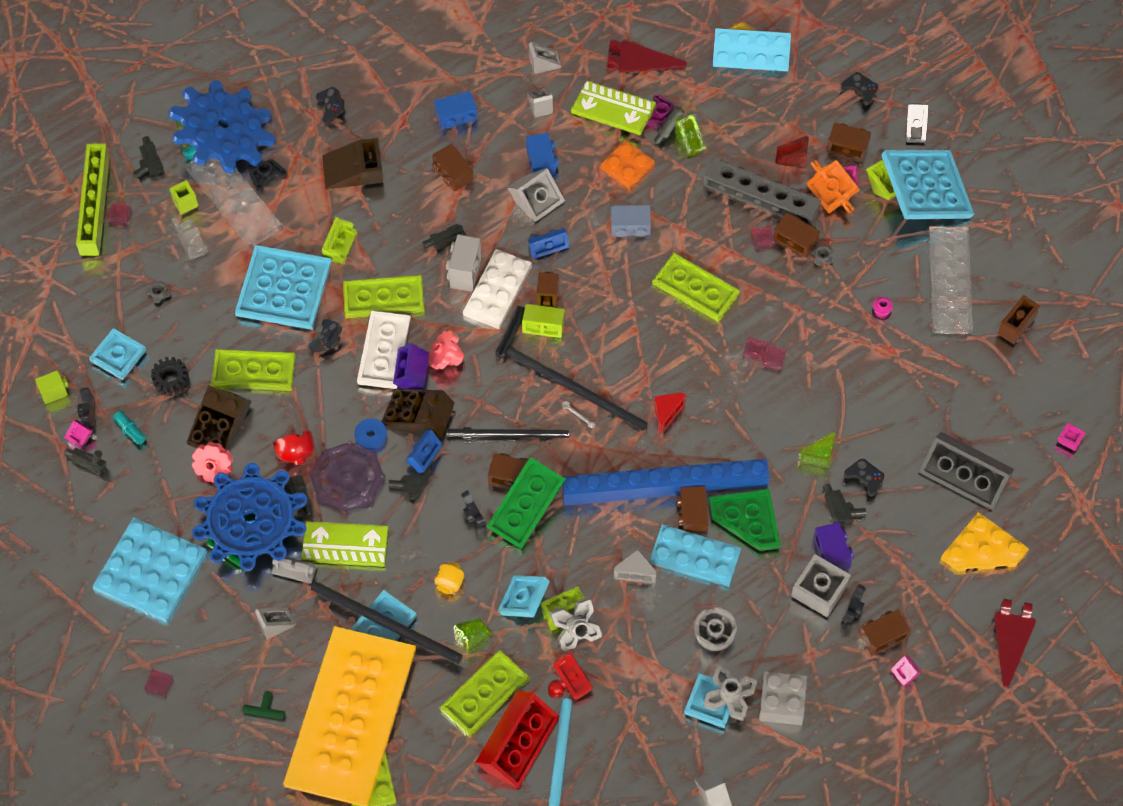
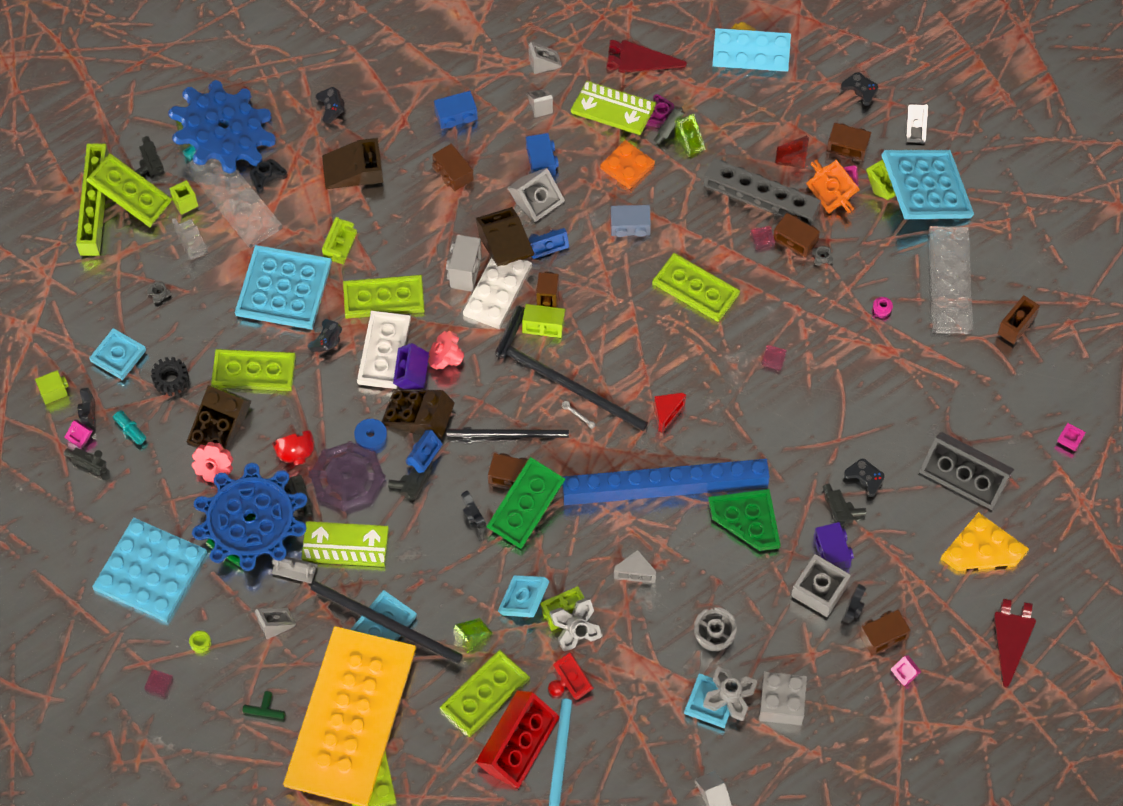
(119, 214): clear pink tile -> none
(129, 190): none -> lime tile
(200, 641): none -> lime tile
(444, 238): pearl dark grey piece -> none
(449, 577): yellow head -> none
(504, 236): none -> dark brown slope
(693, 509): reddish brown brick -> none
(695, 555): medium azure plate -> none
(755, 349): clear pink tile -> none
(818, 453): clear neon green slope -> none

